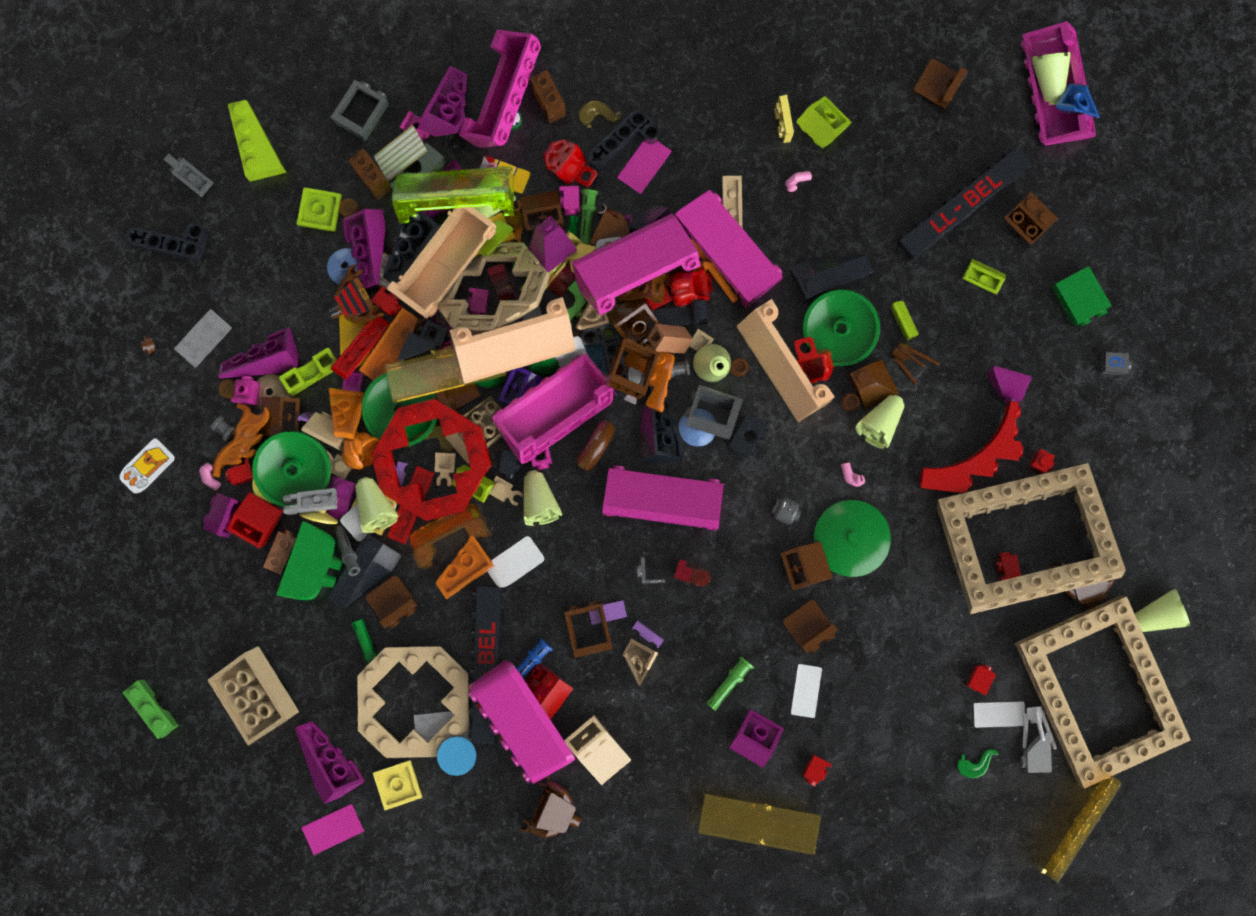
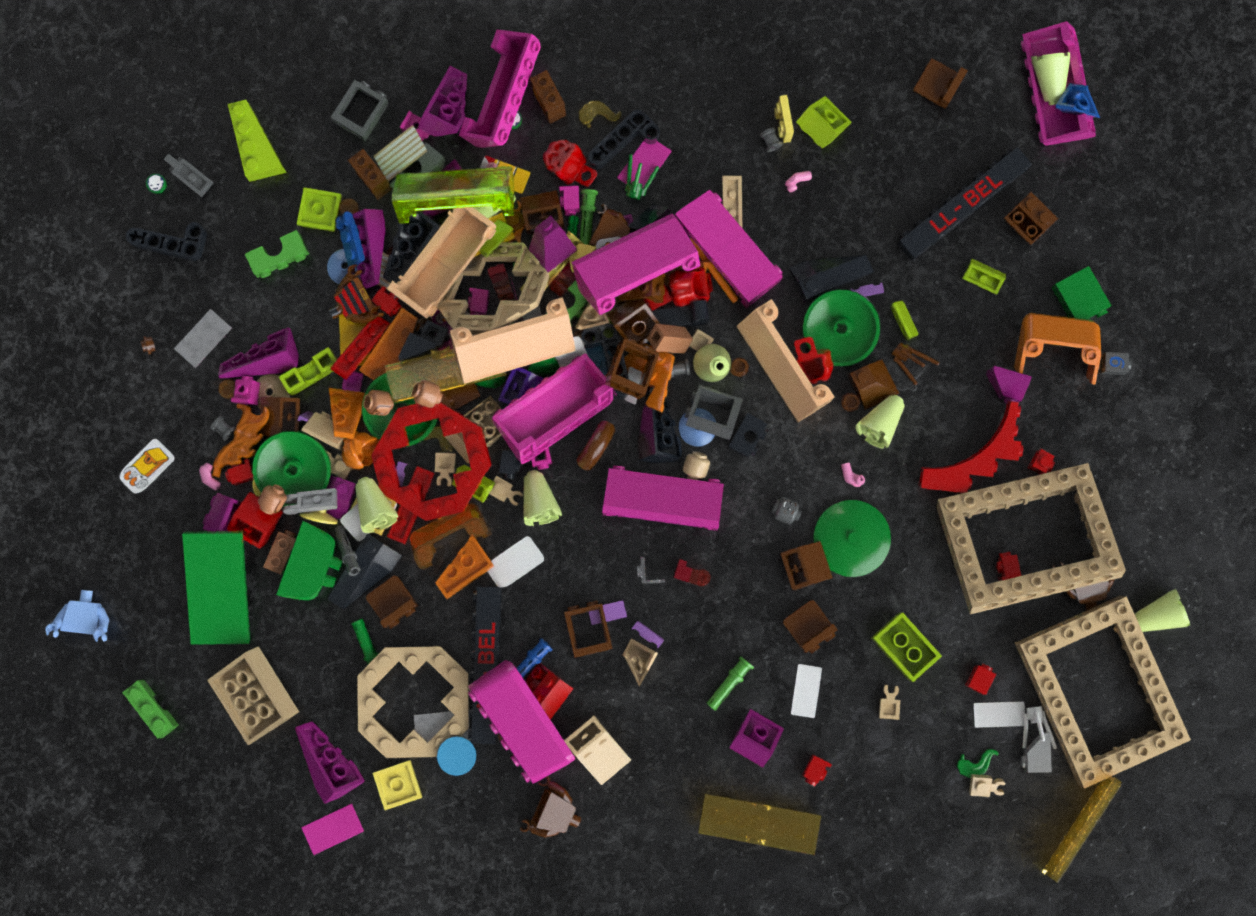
(81, 618): none -> light blue torso
(156, 183): none -> tile
(216, 587): none -> green tile
(272, 499): none -> nougat head
(293, 250): none -> bright green arch
(350, 238): none -> blue hinge
(378, 402): none -> nougat head
(426, 393): none -> nougat head
(634, 189): none -> green plant
(696, 465): none -> tan head
(771, 139): none -> dark grey bush
(869, 290): none -> medium lavender piece
(889, 707): none -> tan plate
(906, 647): none -> lime brick
(982, 785): none -> tan plate
(1062, 331): none -> orange windscreen

